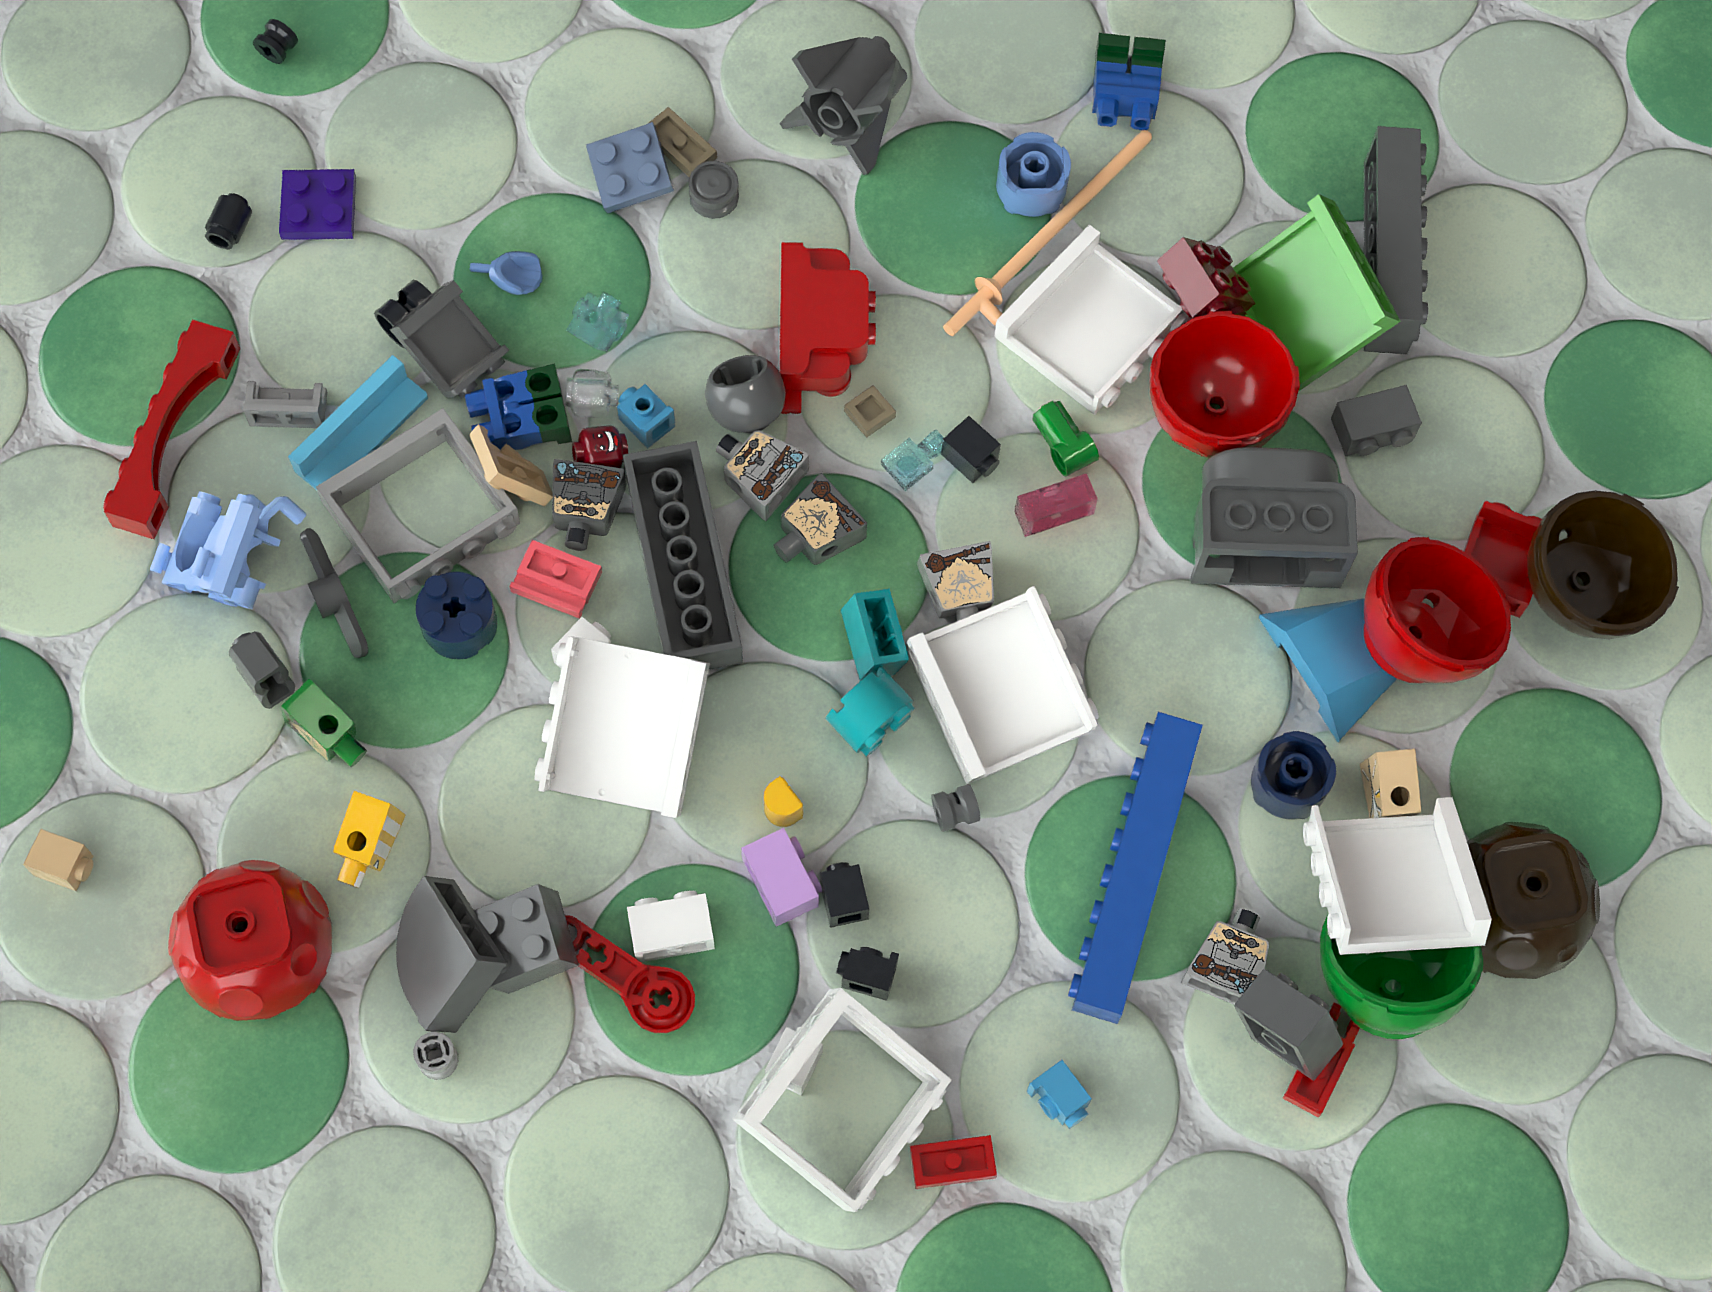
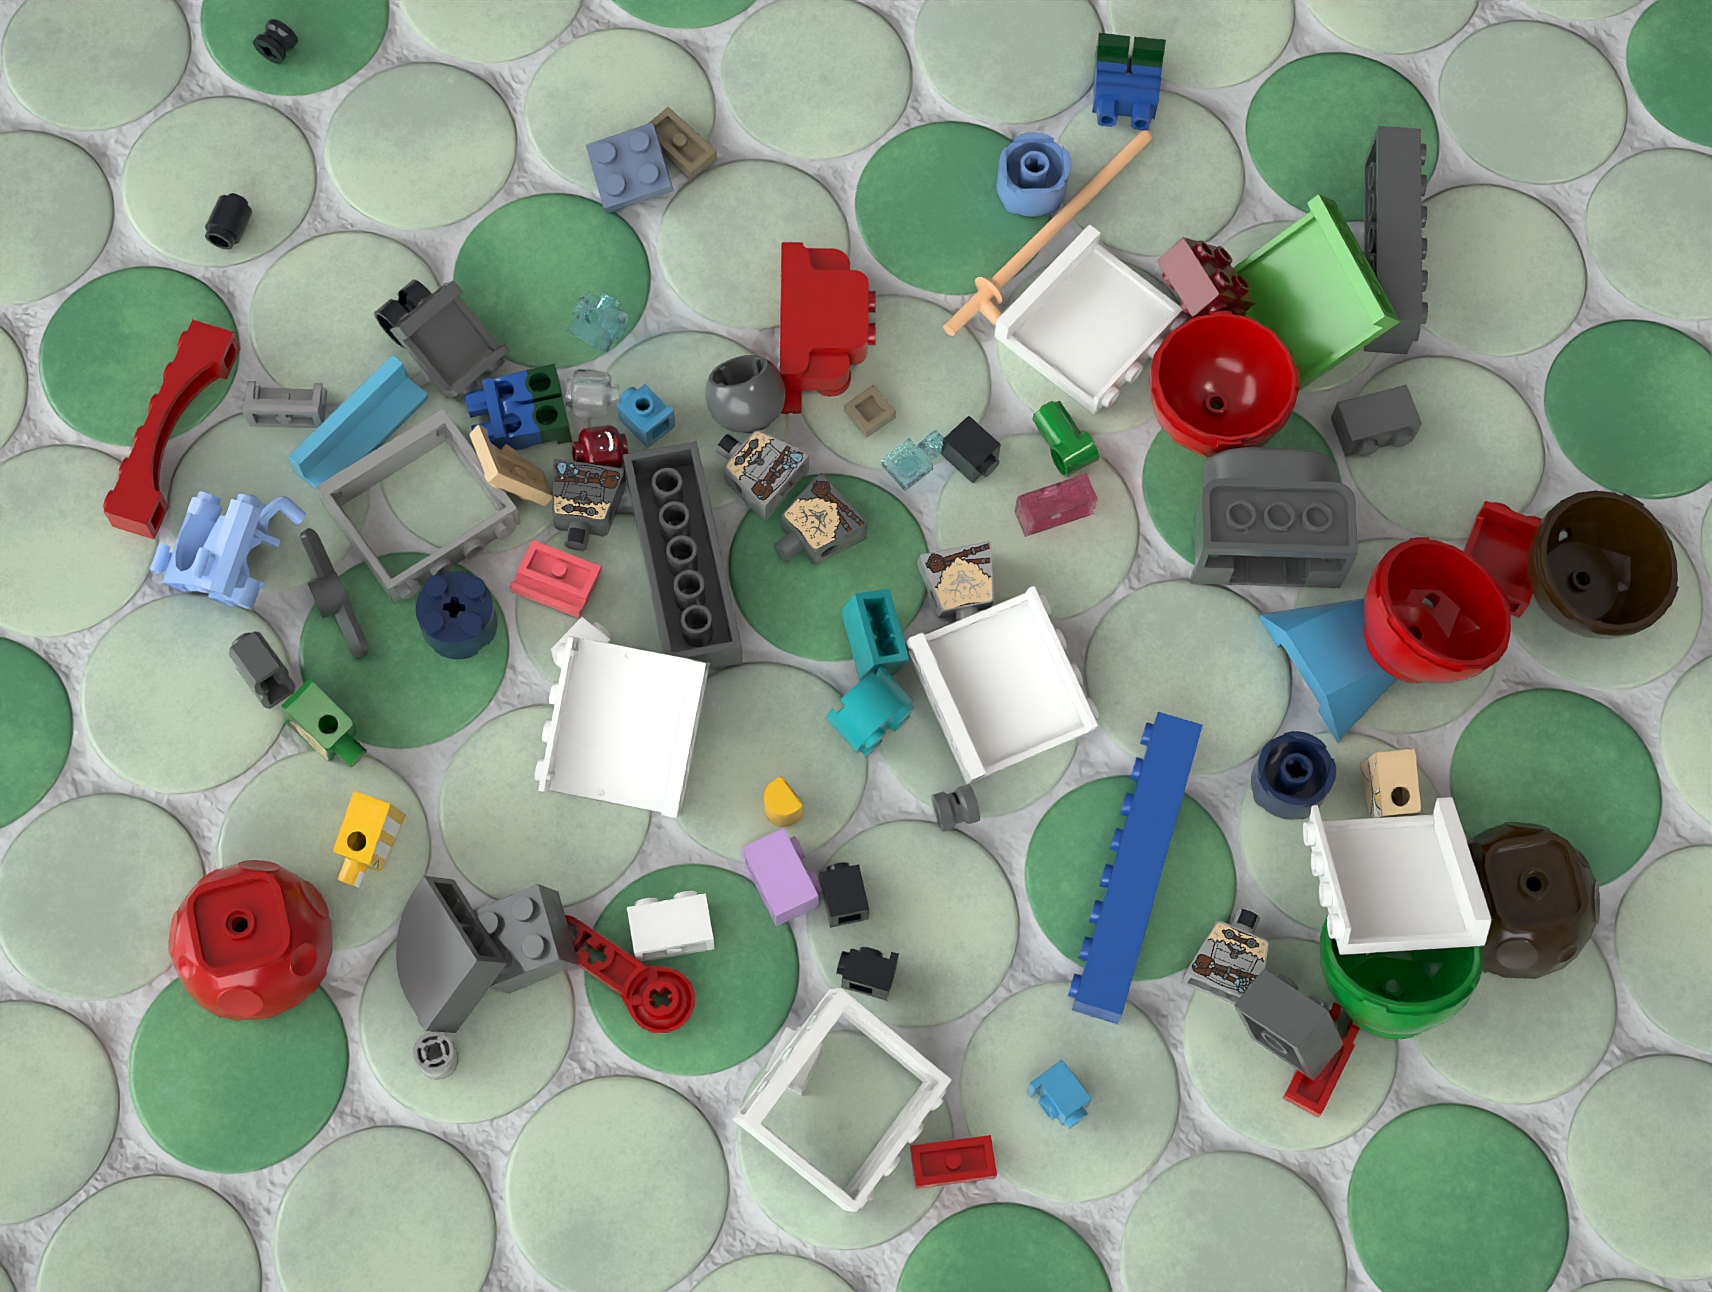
(59, 860): tan brick -> none
(317, 204): dark purple plate -> none
(513, 272): medium blue piece -> none
(713, 189): dark grey wheel -> none
(848, 94): dark grey brick -> none

